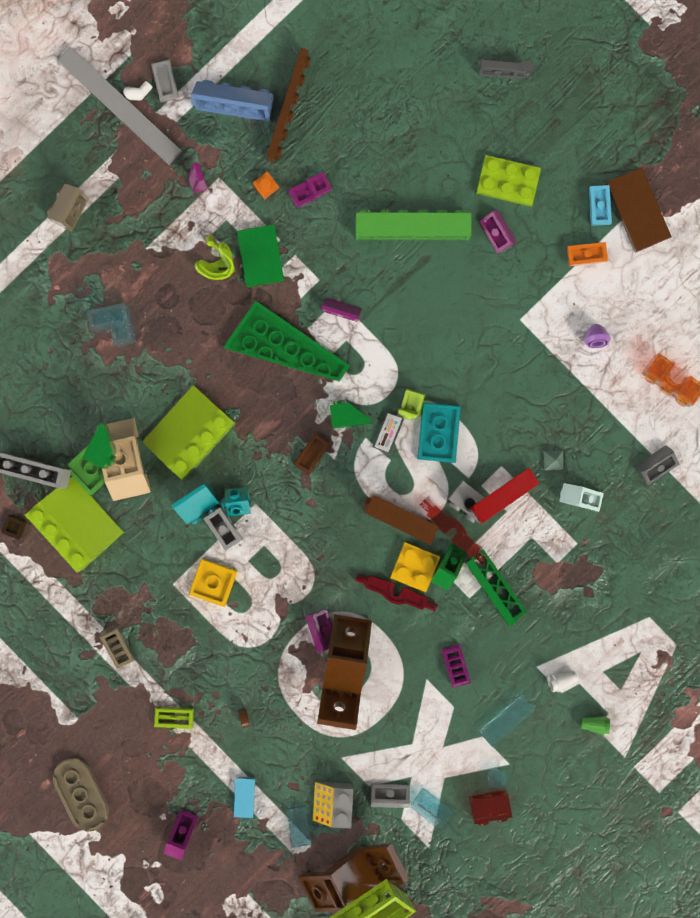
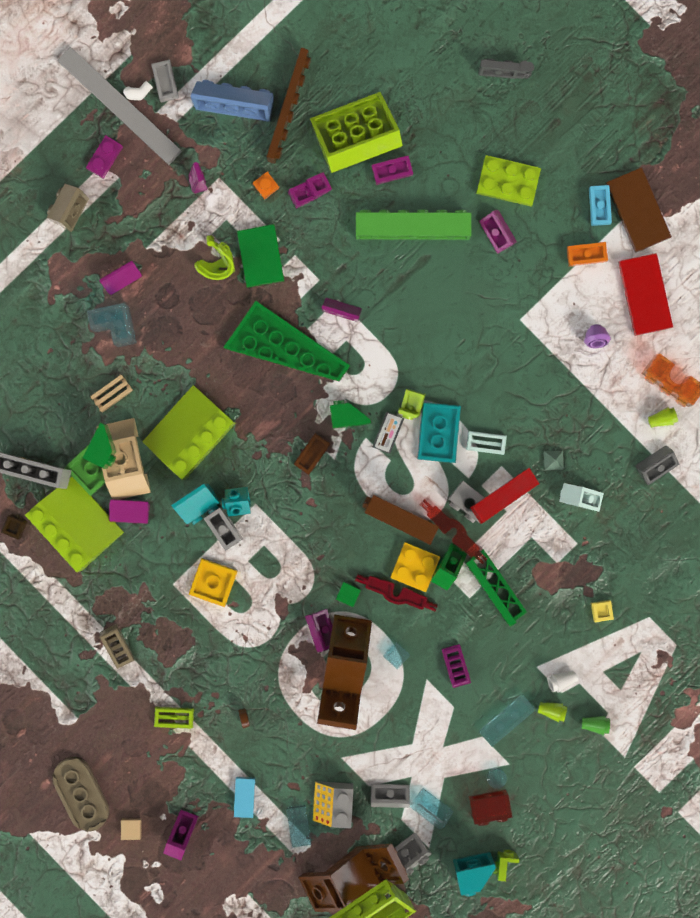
(98, 402): none -> tan tile
(104, 157): none -> magenta plate
(121, 277): none -> magenta slope
(129, 511): none -> magenta slope
(131, 829): none -> tan tile
(348, 594): none -> green tile
(356, 132): none -> lime slope
(392, 170): none -> magenta plate
(396, 655): none -> clear light blue tile
(412, 852): none -> light grey bracket
(470, 440): none -> light aqua tile
(473, 872): none -> teal slope
(502, 861): none -> lime bracket
(553, 710): none -> lime cone
(602, 611): none -> light yellow tile
(645, 294): none -> red tile
(663, 418): none -> lime cone

